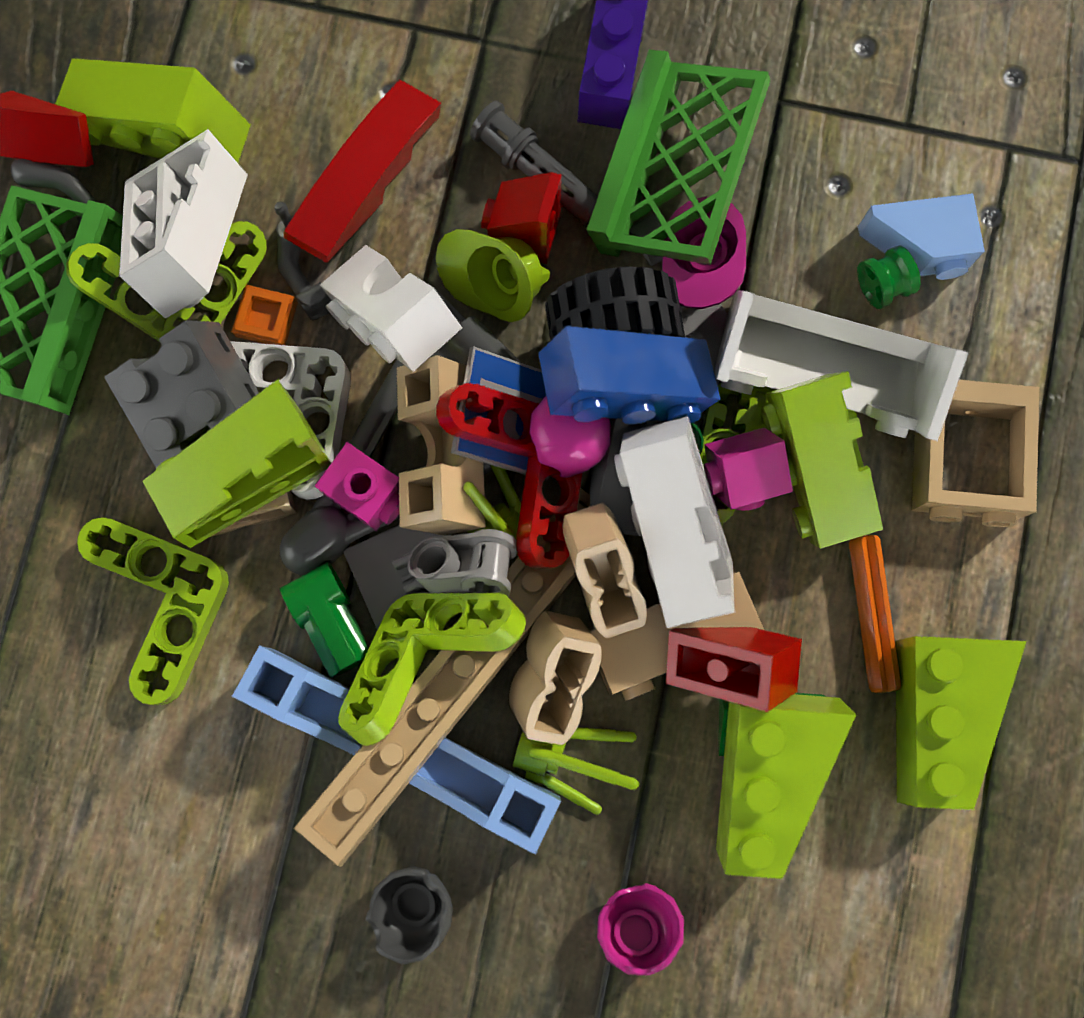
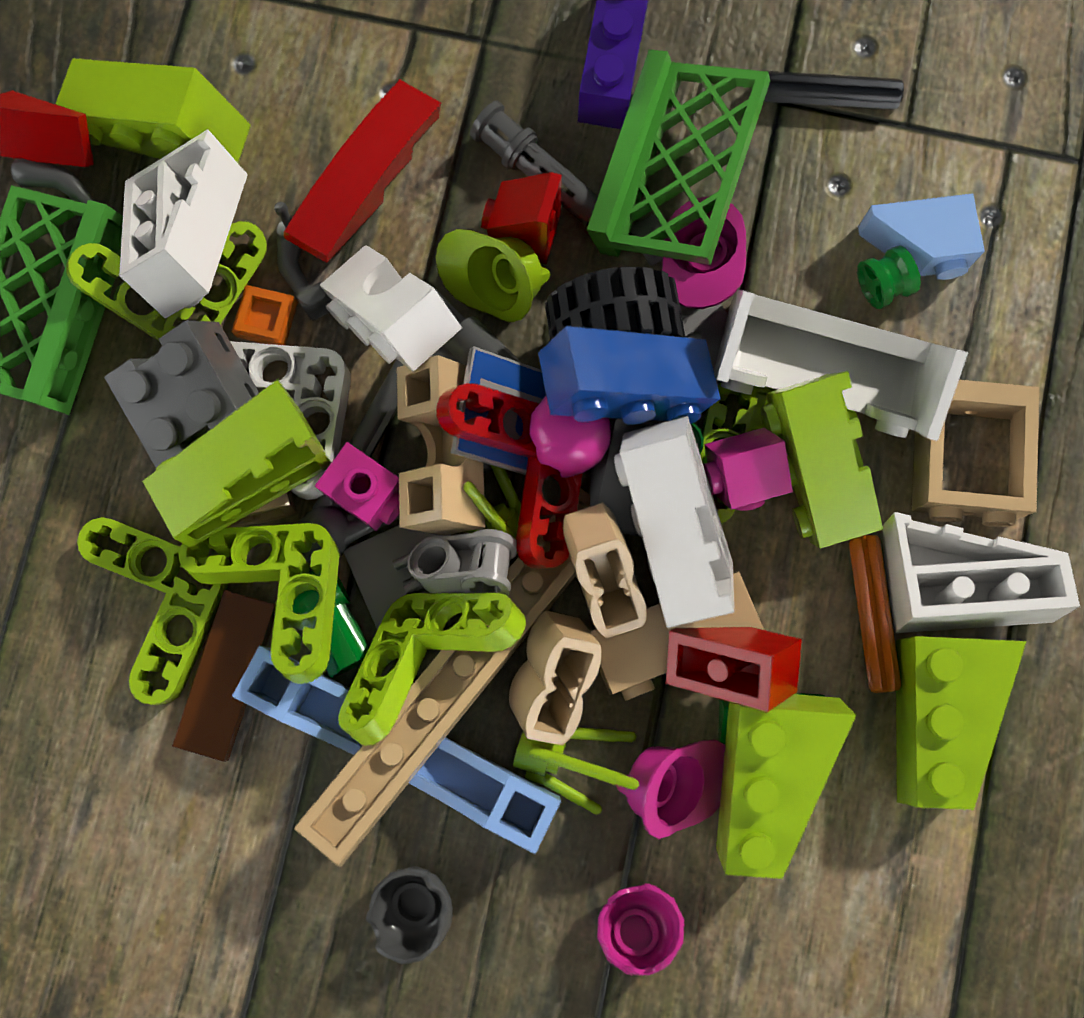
(211, 712): none -> reddish brown tile
(292, 571): none -> lime beam
(676, 786): none -> dark pink piece
(834, 90): none -> black axle
(969, 581): none -> white wedge

